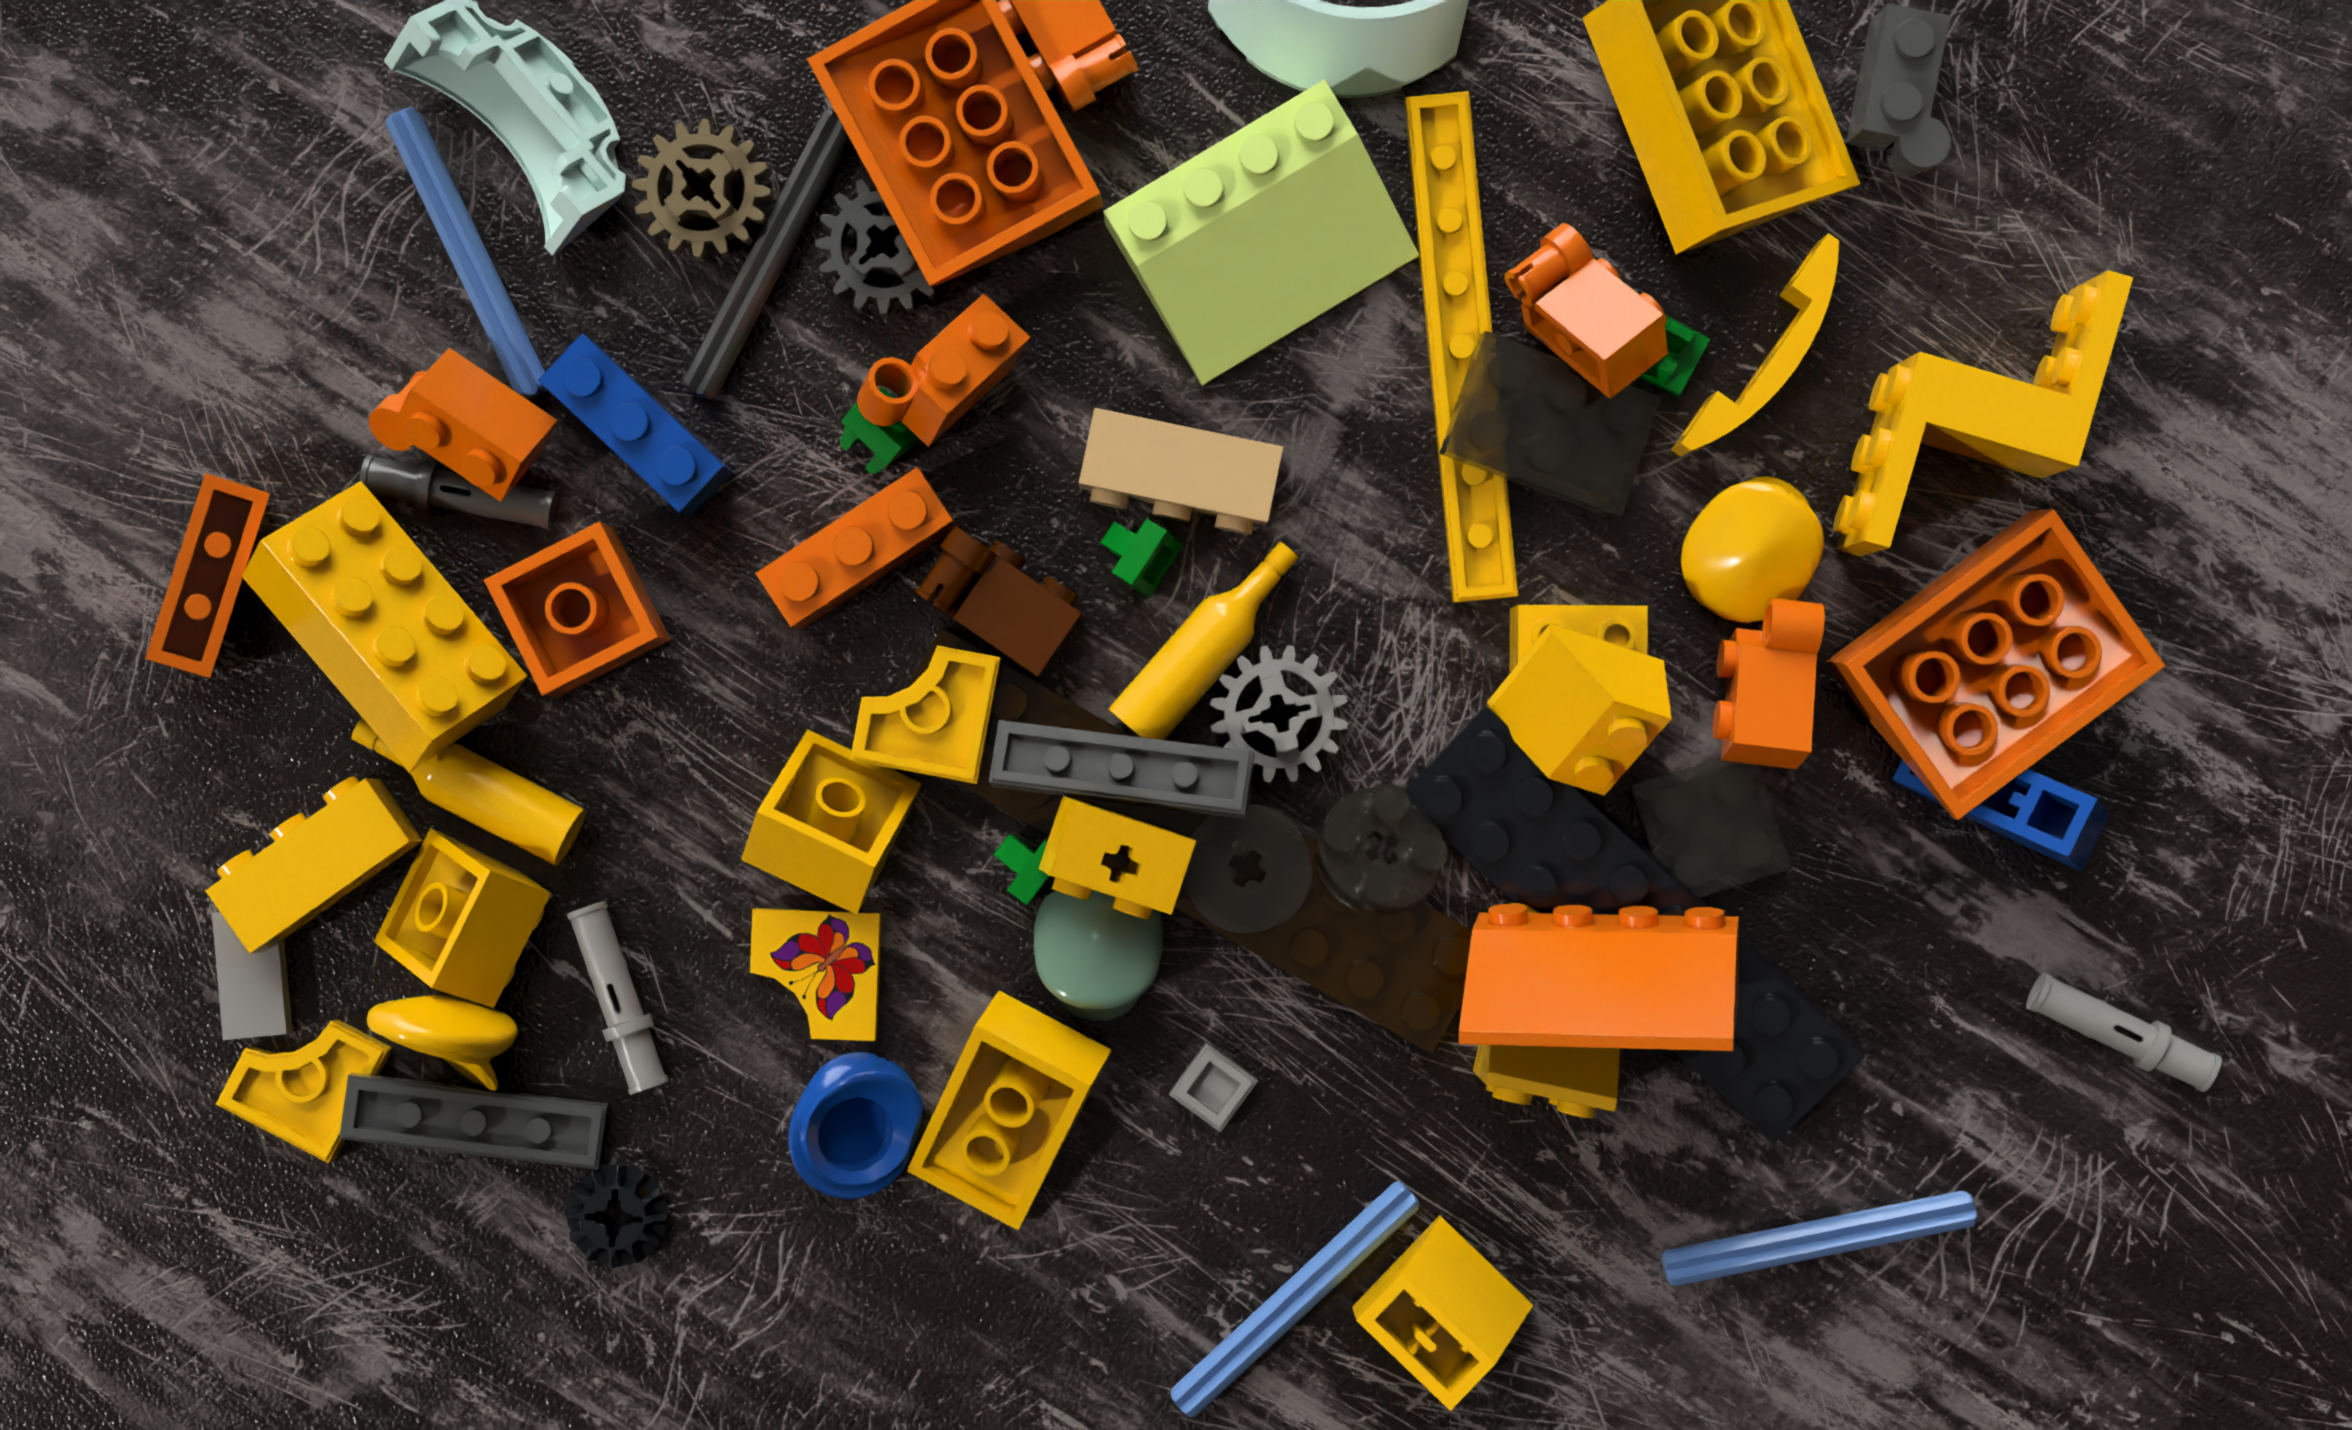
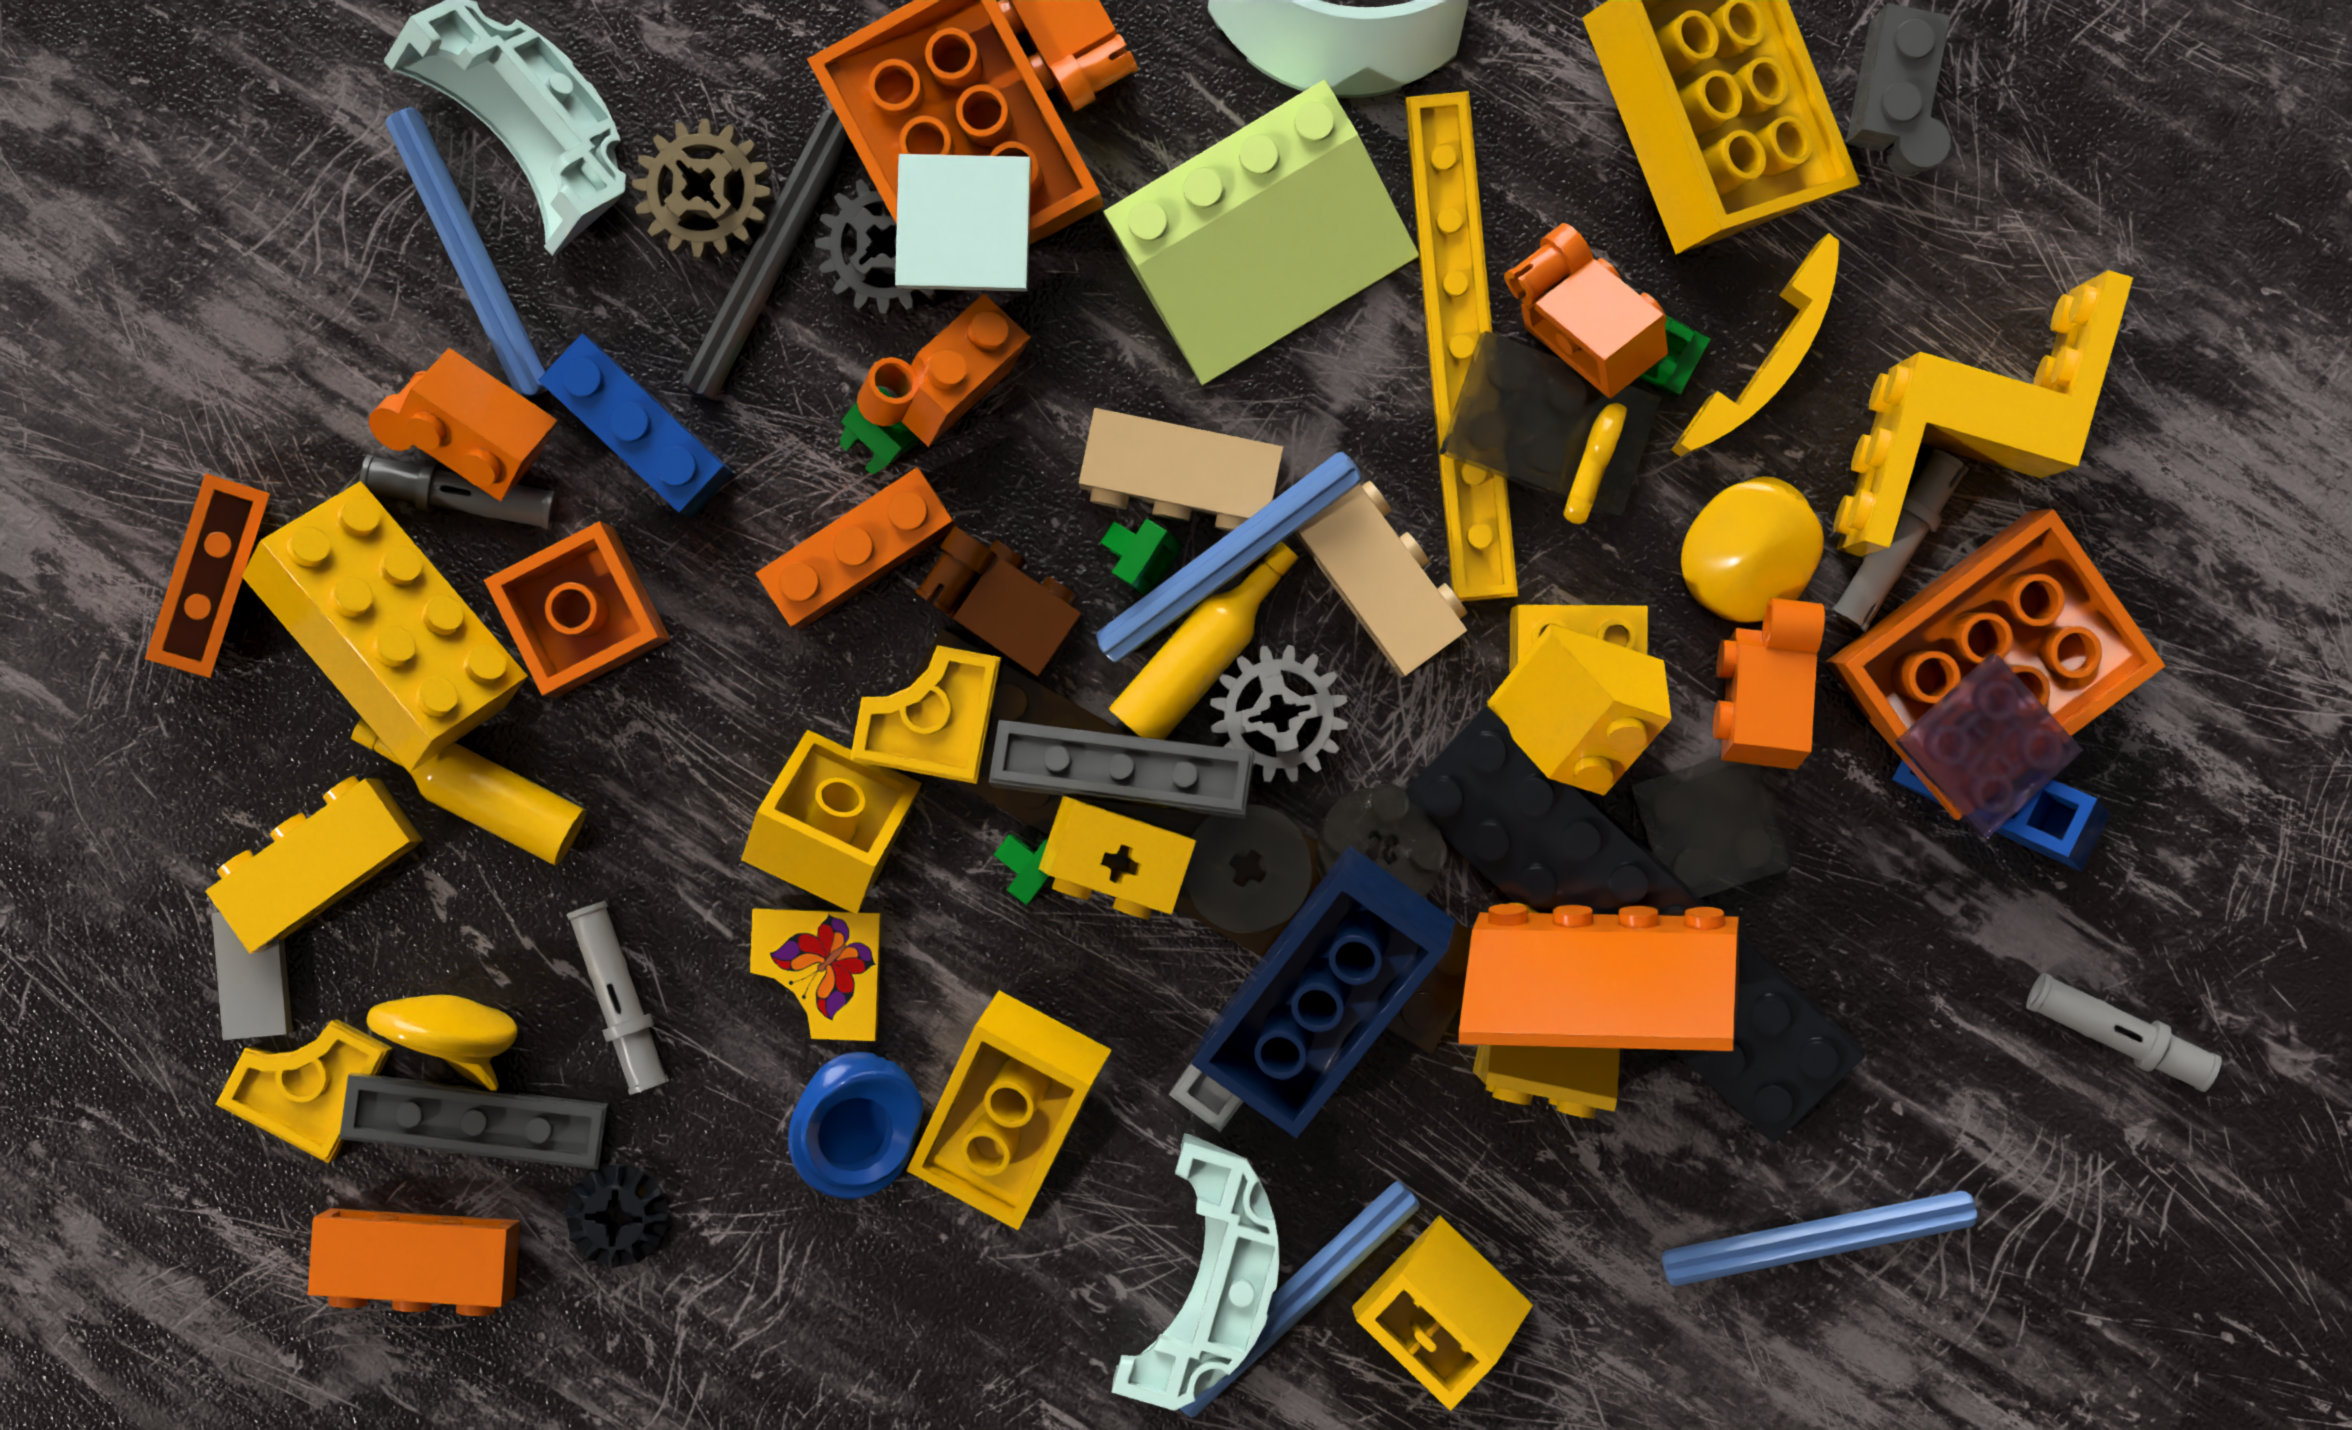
(413, 1260): none -> orange brick
(461, 919): yellow slope -> none
(963, 222): none -> light aqua tile
(1095, 955): sand green piece -> none
(1229, 556): none -> medium blue axle
(1230, 1289): none -> light aqua windscreen
(1324, 992): none -> dark blue brick
(1383, 578): none -> tan brick
(1595, 459): none -> yellow piece
(1917, 517): none -> light grey pin
(1989, 745): none -> tile

